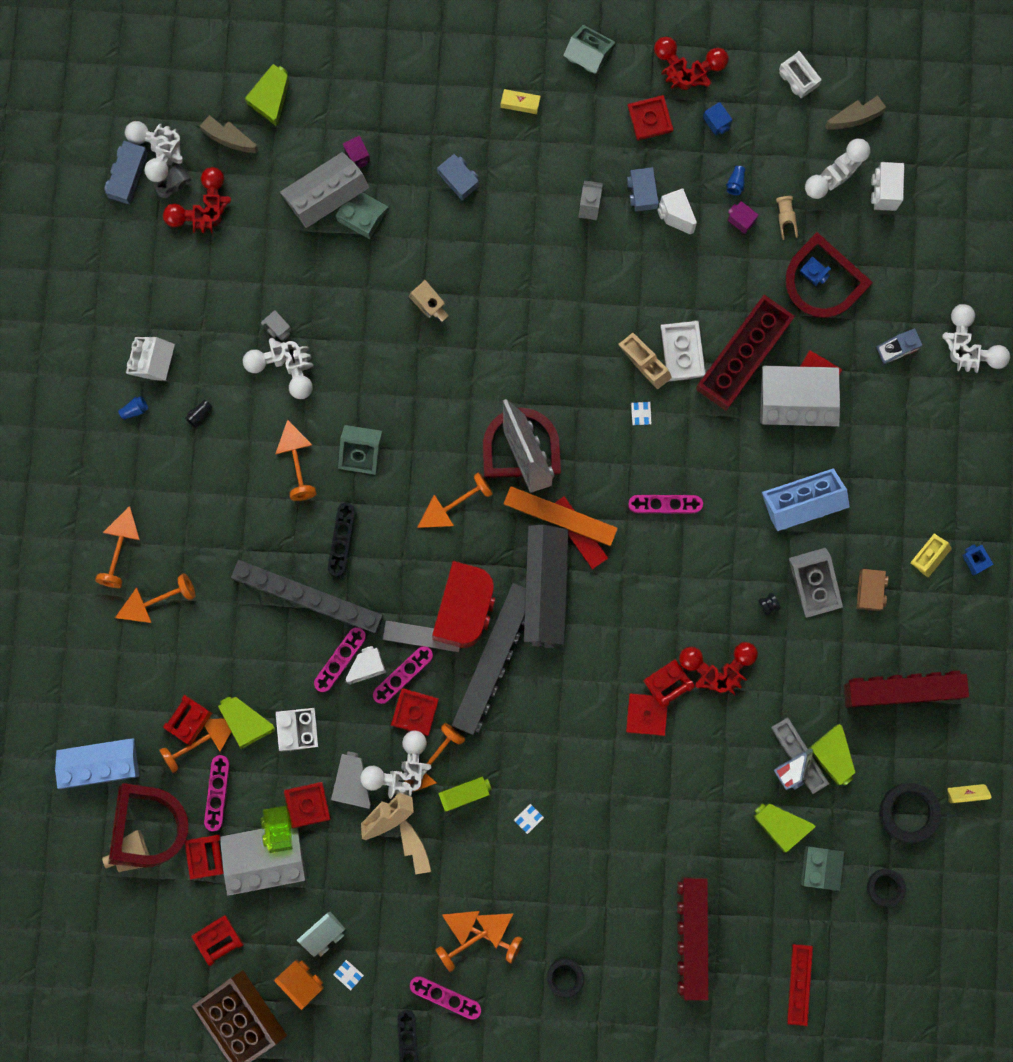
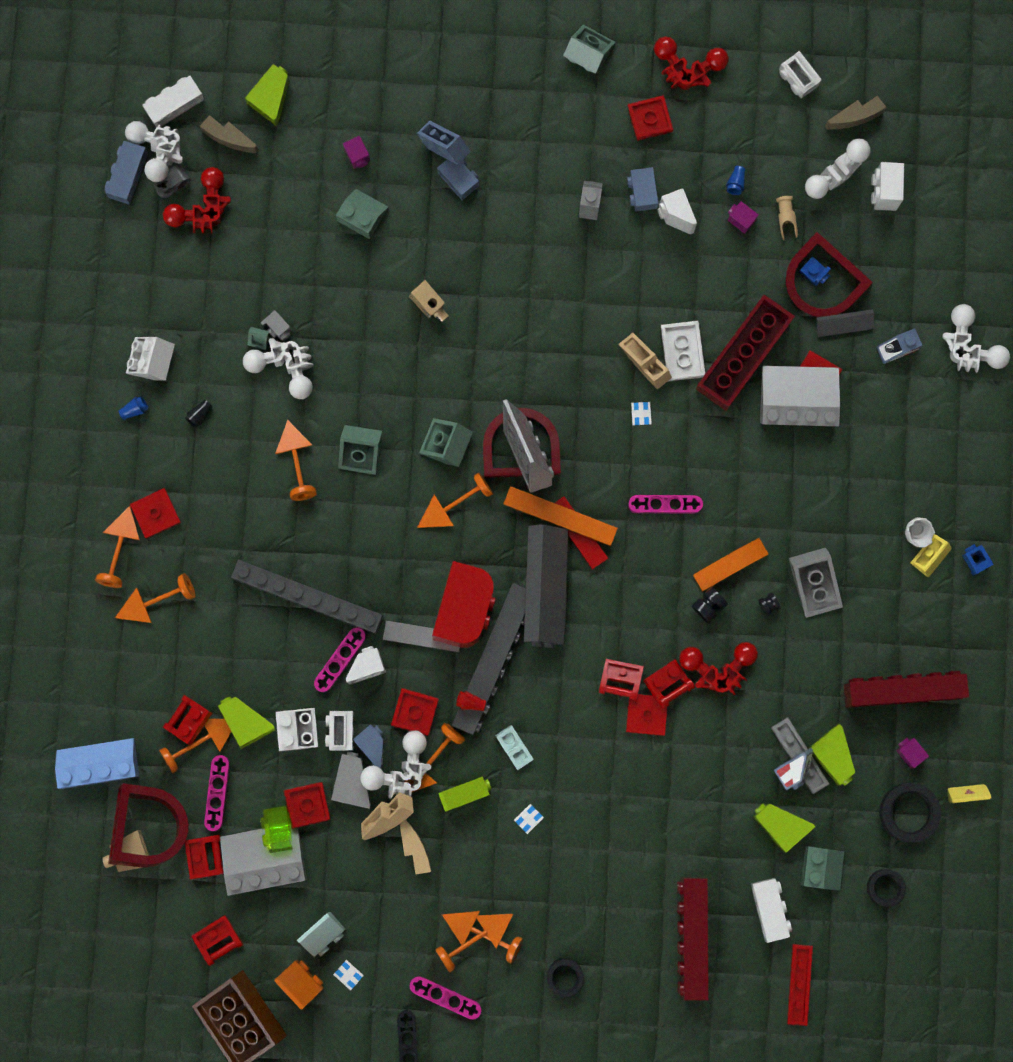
(155, 513): none -> red plate
(173, 101): none -> white brick
(258, 338): none -> sand green plate
(325, 189): light grey slope -> none
(338, 539): black beam -> none
(340, 731): none -> white window
(372, 744): none -> sand blue slope
(400, 672): dark pink beam -> none
(443, 142): none -> sand blue brick
(446, 442): none -> sand green slope
(470, 702): none -> red cone
(514, 747): none -> light aqua slope
(520, 101): light yellow slope -> none
(621, 673): none -> red plate
(709, 605): none -> black wheel
(717, 119): blue brick -> none
(730, 564): none -> orange slope
(771, 910): none -> white brick
(806, 499): light blue slope -> none
(845, 323): none -> dark grey tile
(871, 590): medium nougat brick -> none
(911, 752): none -> magenta brick
(919, 532): none -> white hair

